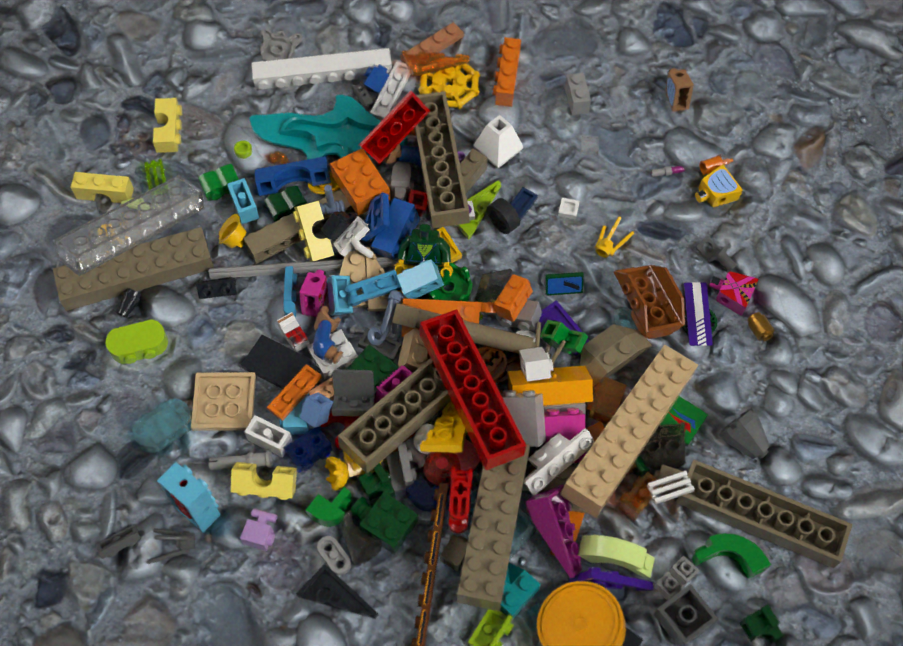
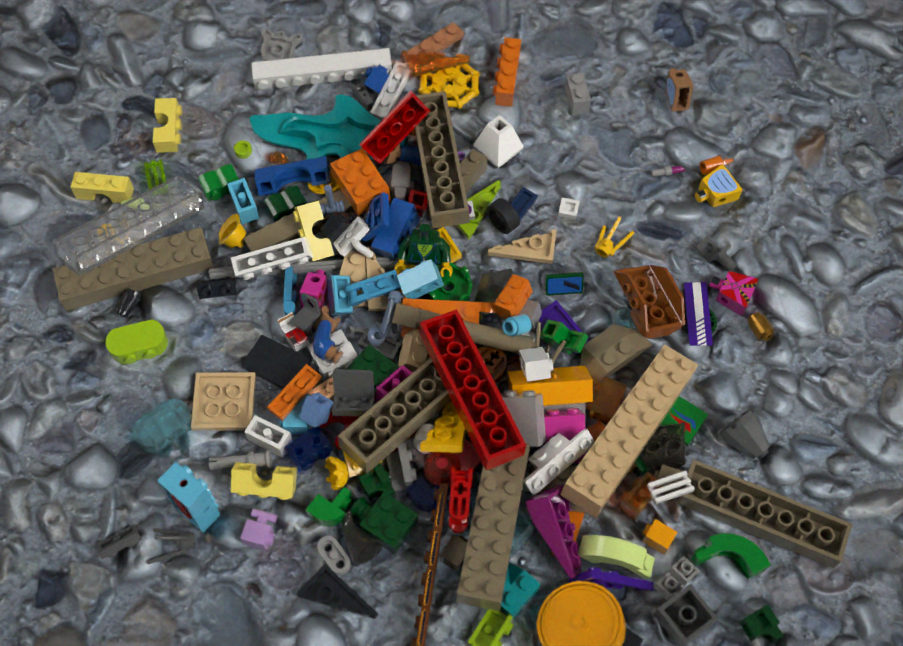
(272, 257): none -> white brick
(307, 315): none -> dark grey bracket
(517, 325): none -> medium azure brick
(536, 248): none -> tan wing
(659, 536): none -> light orange brick

